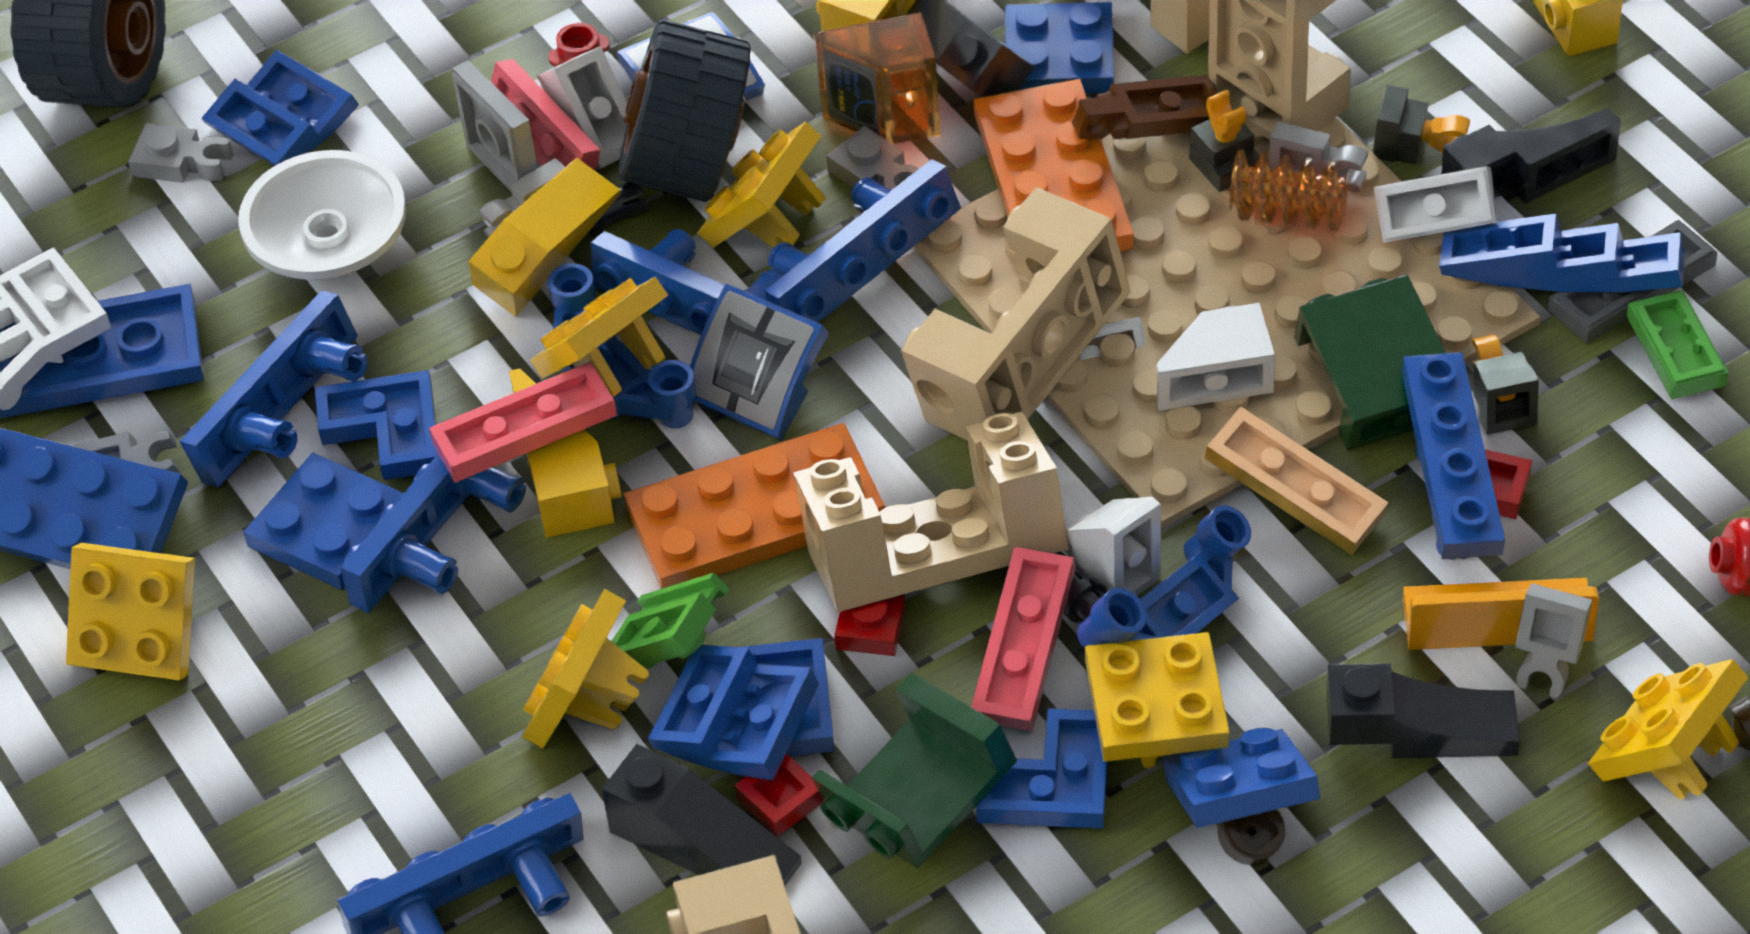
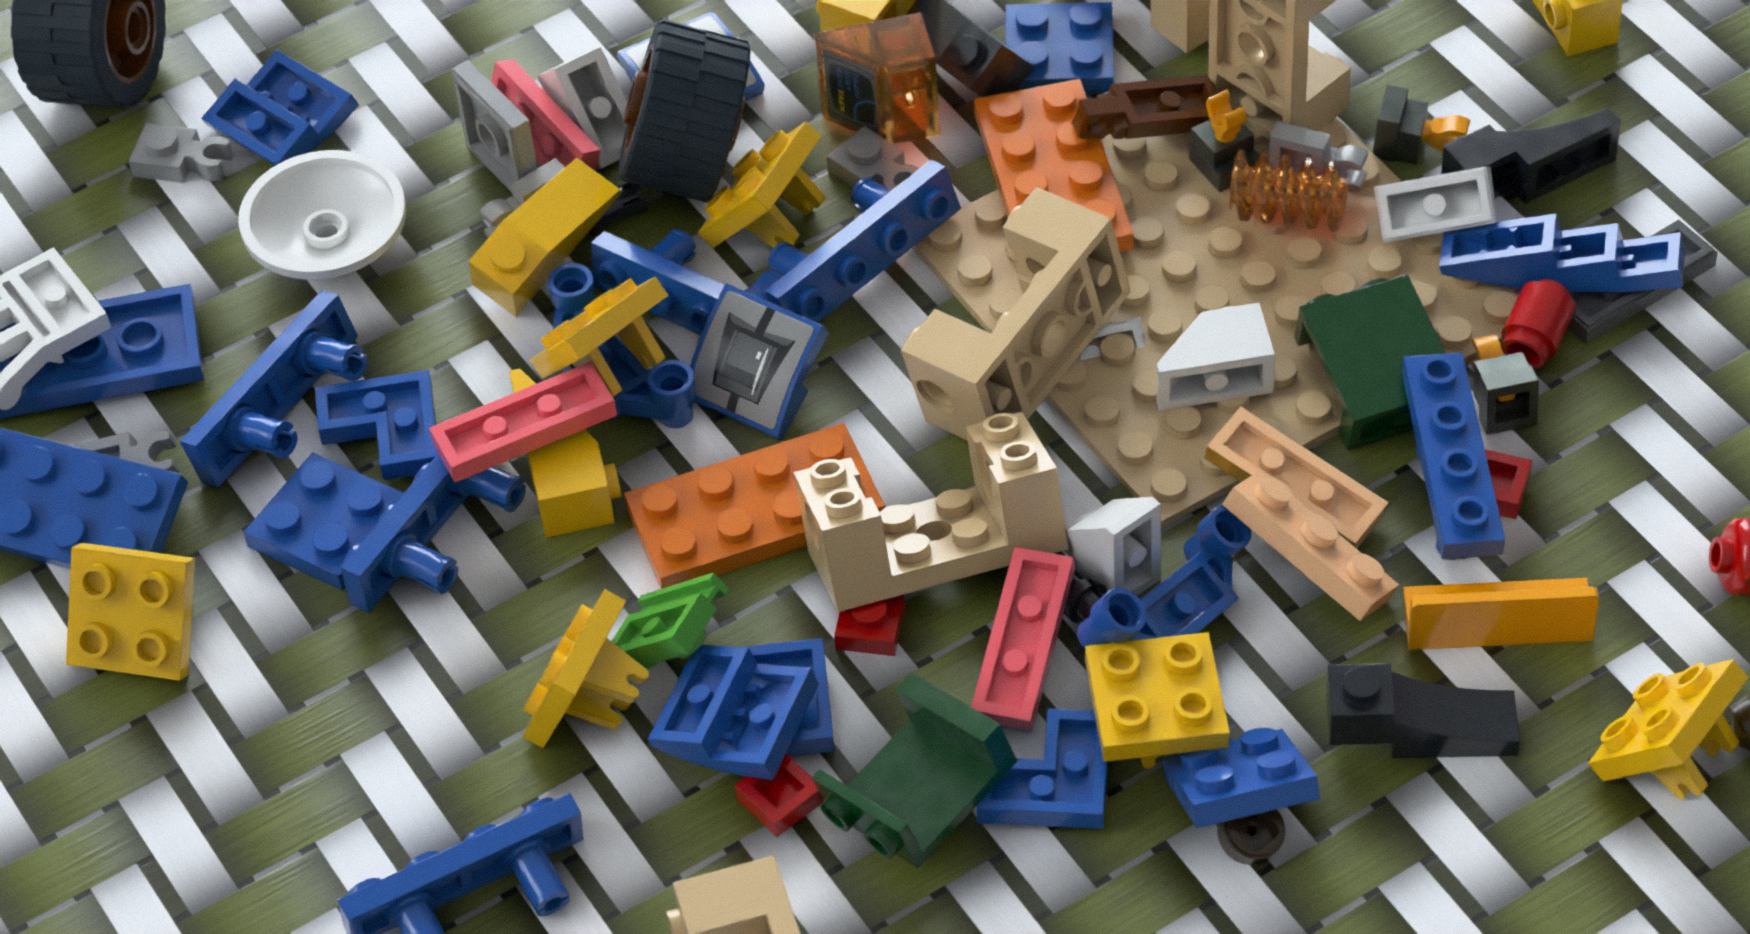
(575, 40): red plate -> none
(685, 818): black slope -> none
(1311, 544): none -> light nougat plate
(1538, 321): none -> red brick
(1553, 633): light grey plate -> none
(1677, 344): bright green plate -> none

